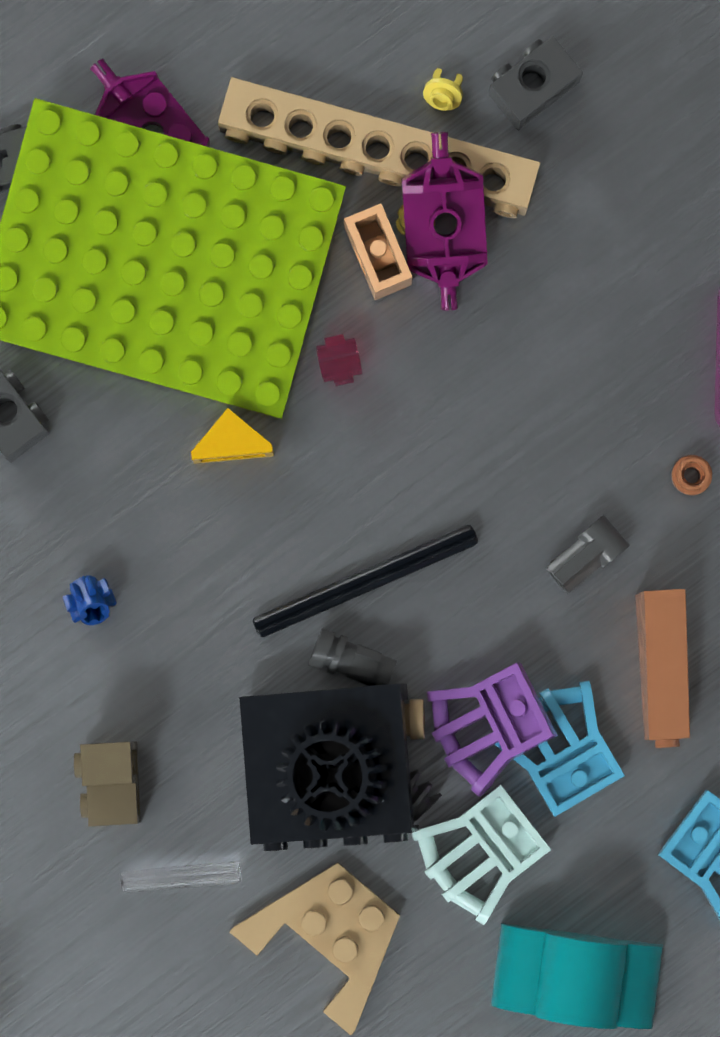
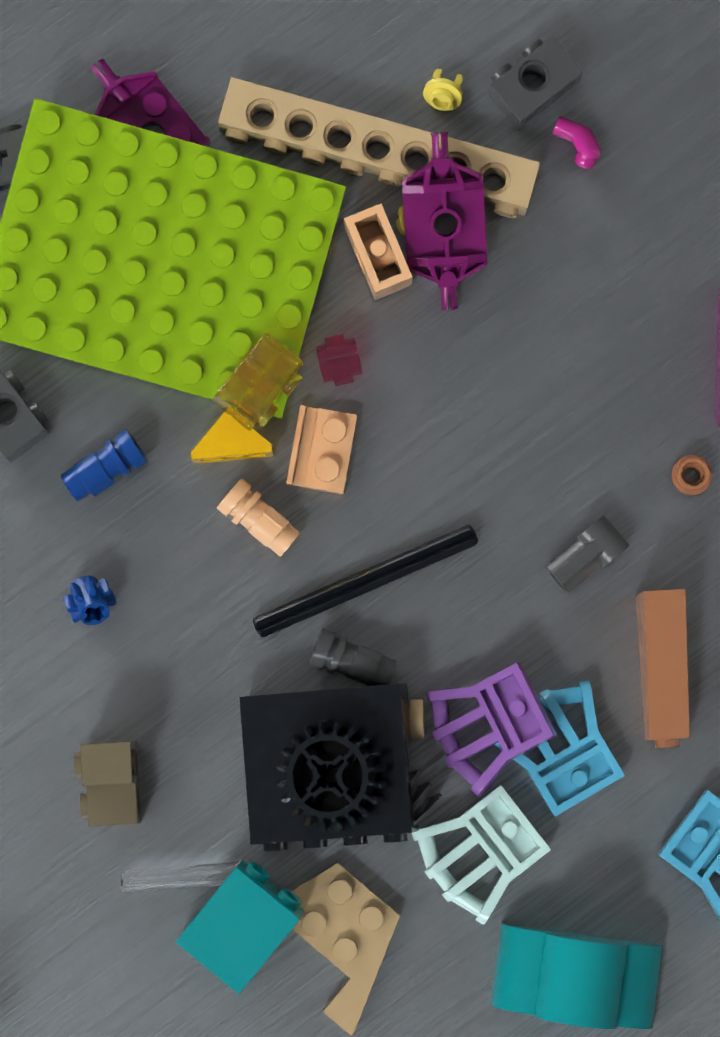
(100, 468): none -> blue axle
(241, 925): none -> teal panel
(258, 382): none -> clear yellow brick
(260, 519): none -> light nougat axle
(321, 449): none -> light nougat plate
(583, 140): none -> dark pink arm

